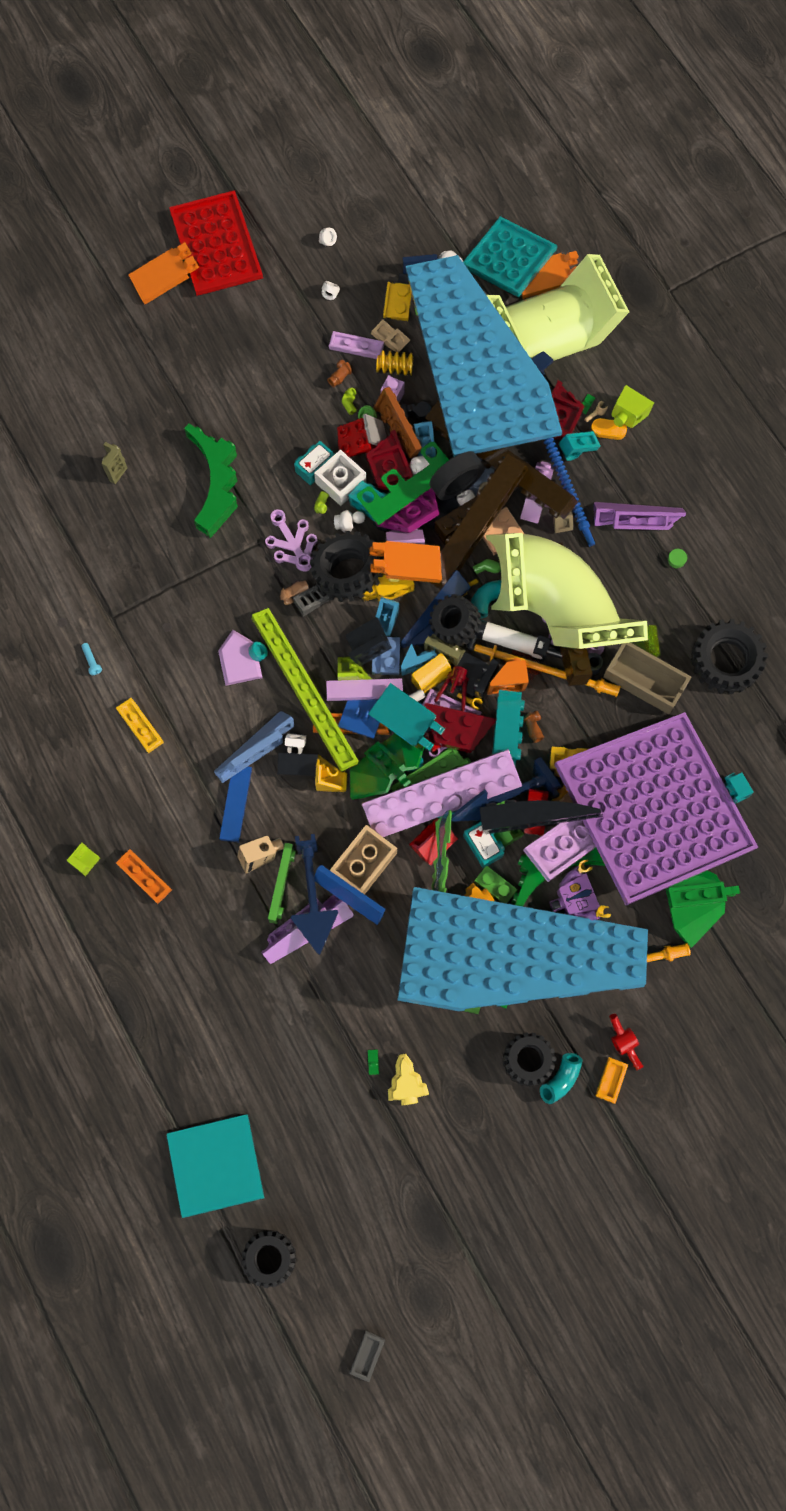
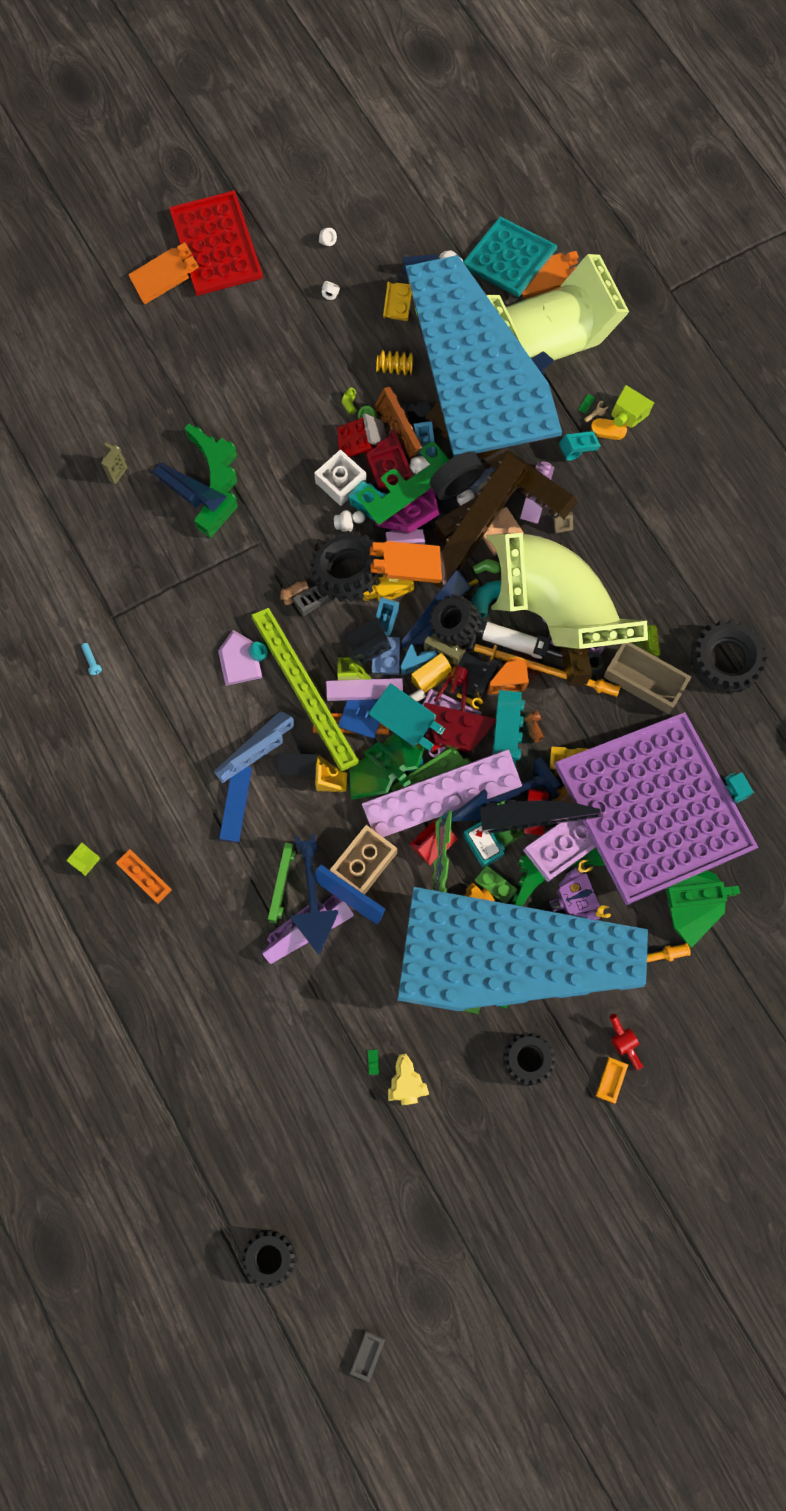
(139, 725): yellow tile -> none
(188, 488): none -> dark blue wedge
(215, 1166): teal tile -> none
(258, 853): tan torso -> none
(292, 543): lavender plant -> none
(295, 740): white tile -> none
(311, 461): brick -> none
(320, 506): lime arm -> none
(340, 374): dark orange arm -> none
(355, 345): lavender tile -> none
(392, 338): tan slope -> none
(396, 386): lavender brick -> none
(563, 1080): teal cylinder -> none
(567, 409): dark red wing -> none
(581, 519): blue hose -> none
(636, 516): medium lavender wedge -> none
(677, 558): bright green tile -> none

